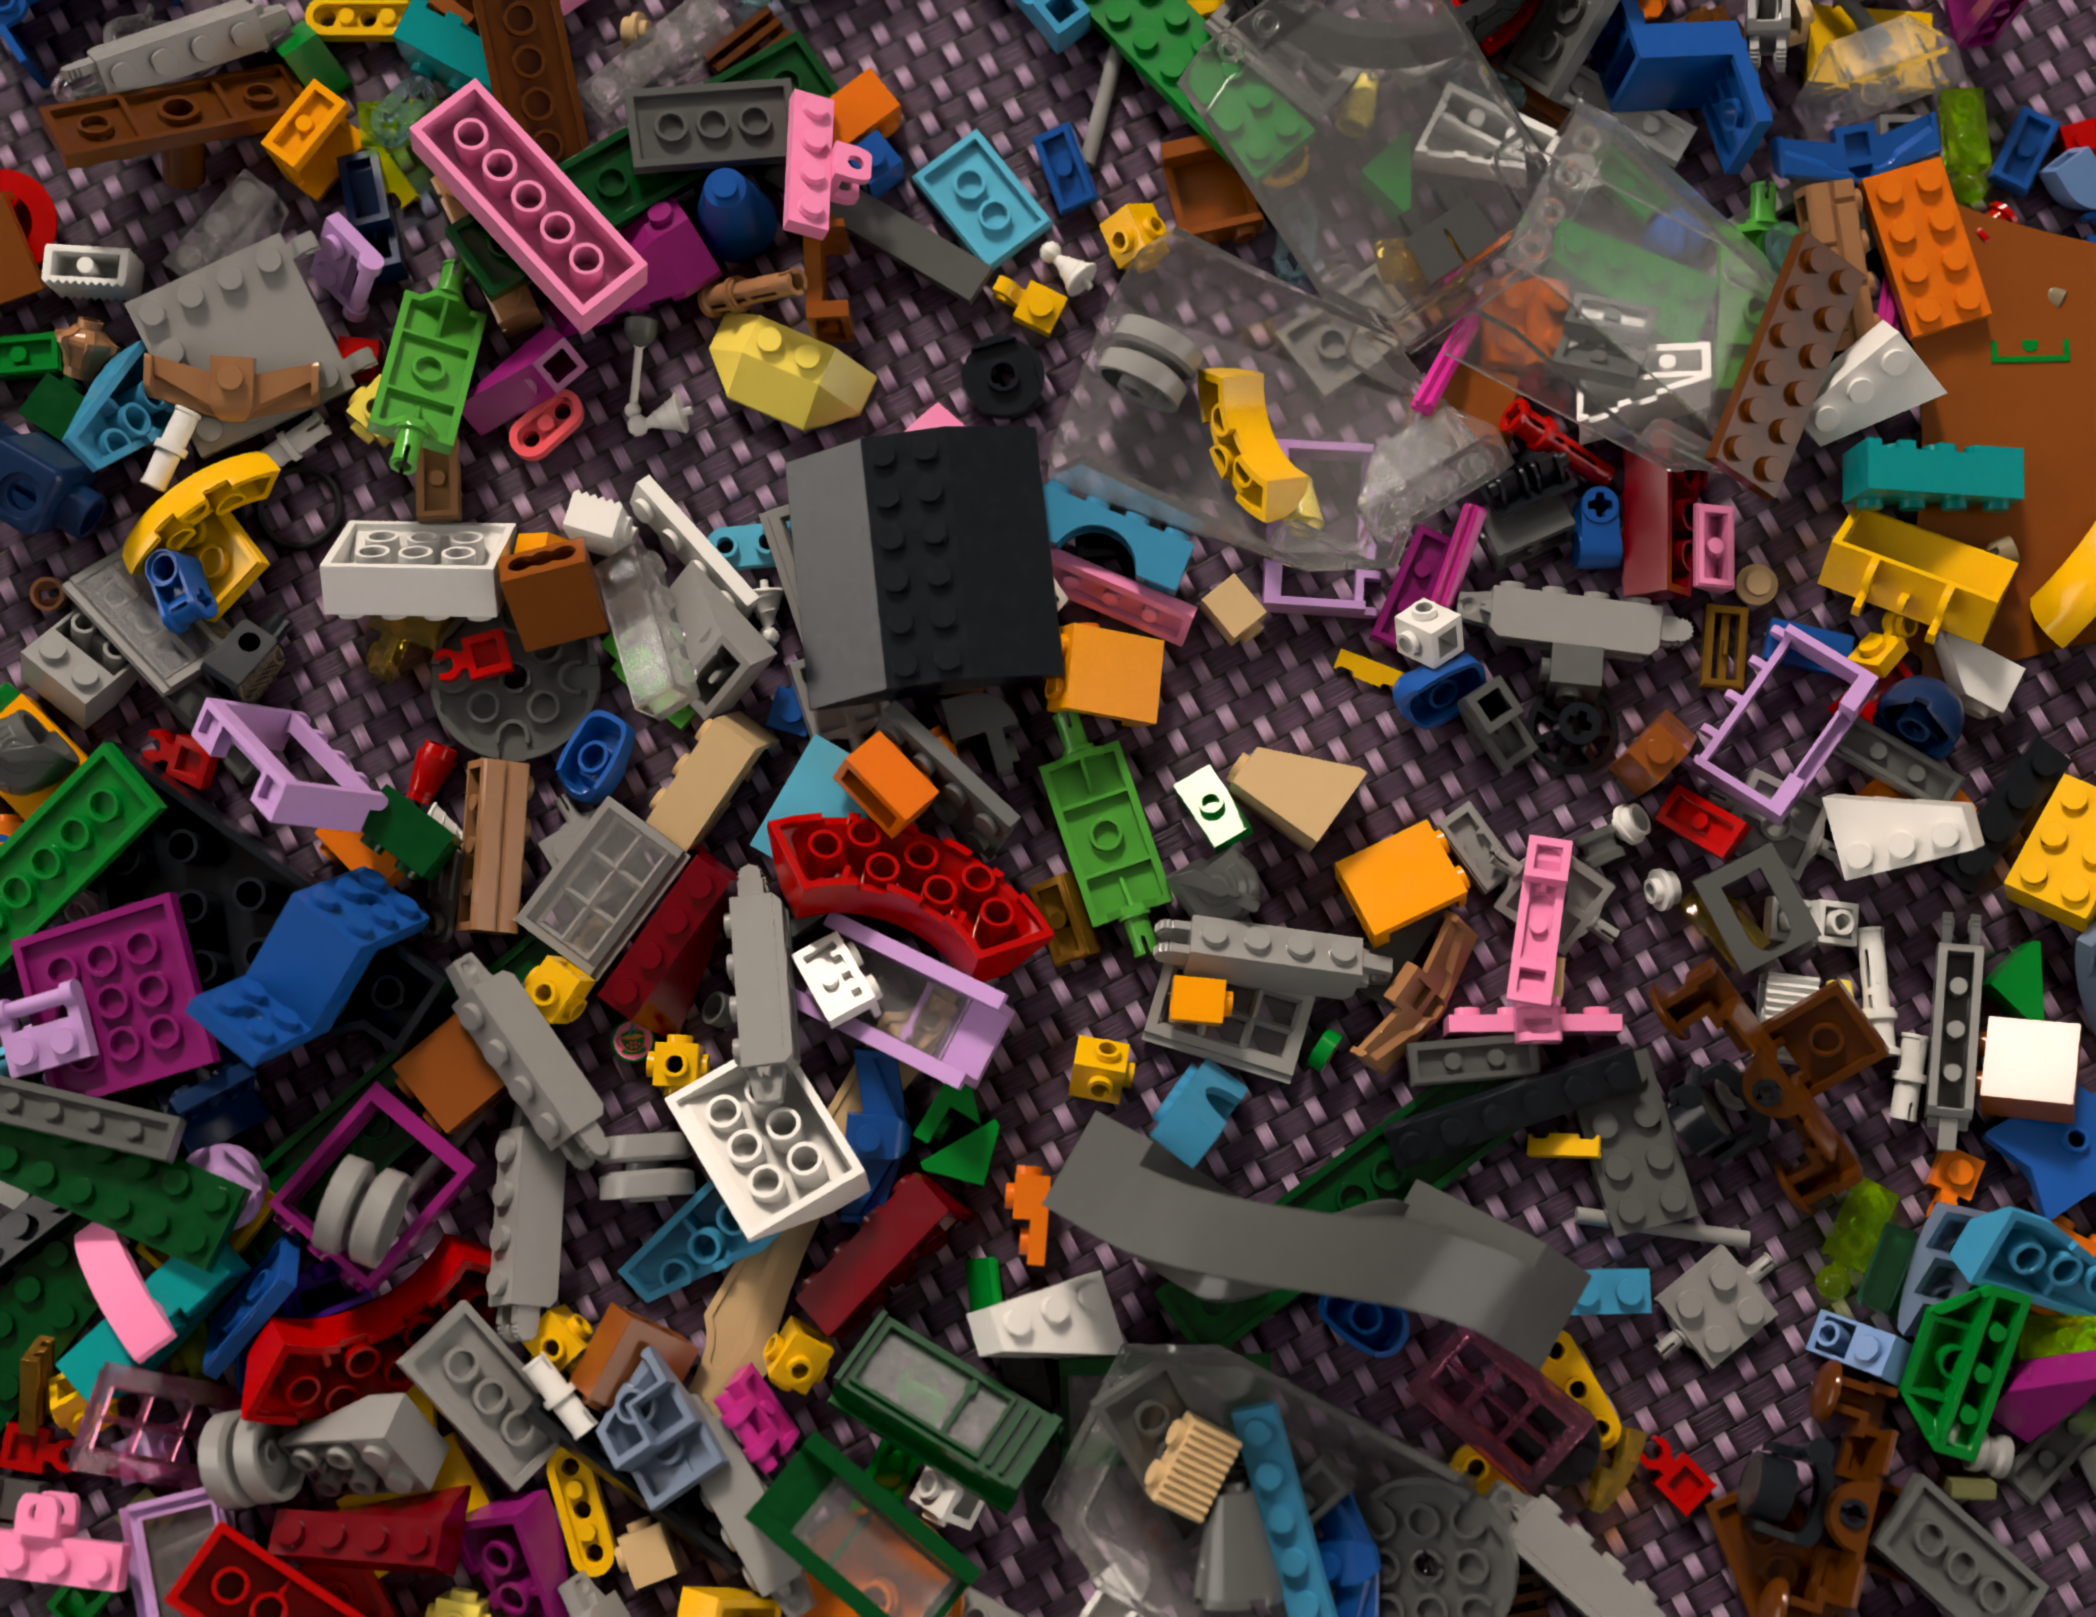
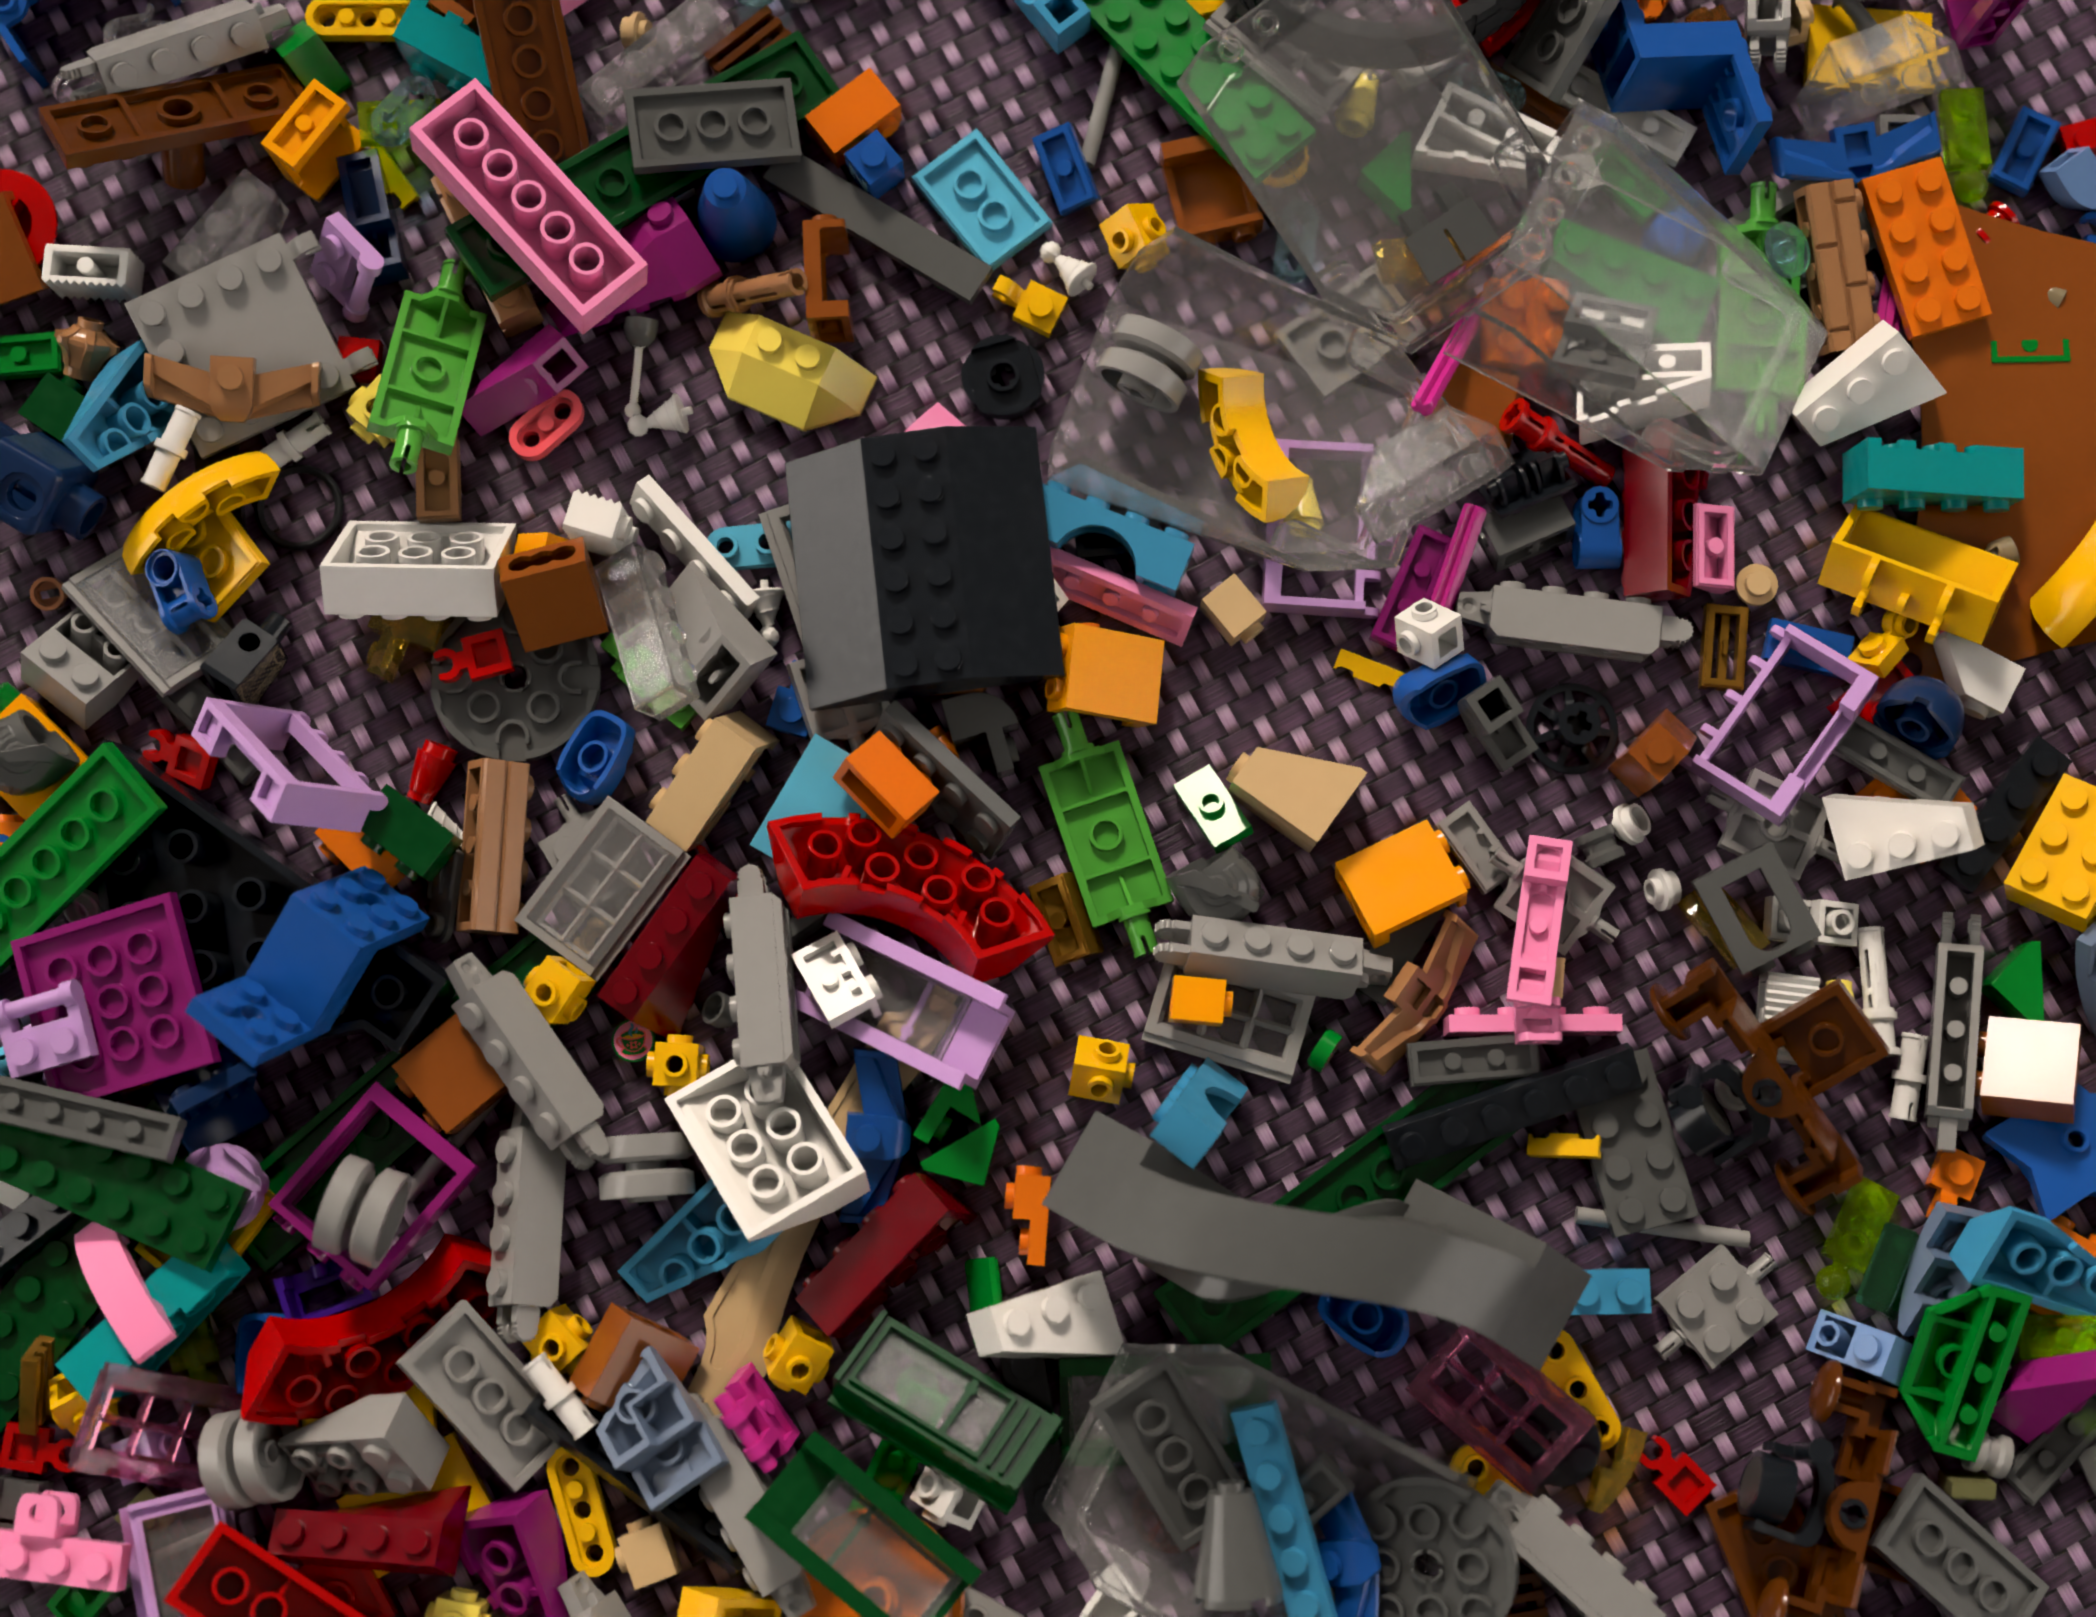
(251, 1304): blue tile -> none
(816, 168): bright pink plate -> none
(1192, 1466): tan brick -> none
(1572, 673): dark grey brick -> none
(1702, 823): red plate -> none
(1785, 366): reddish brown plate -> none

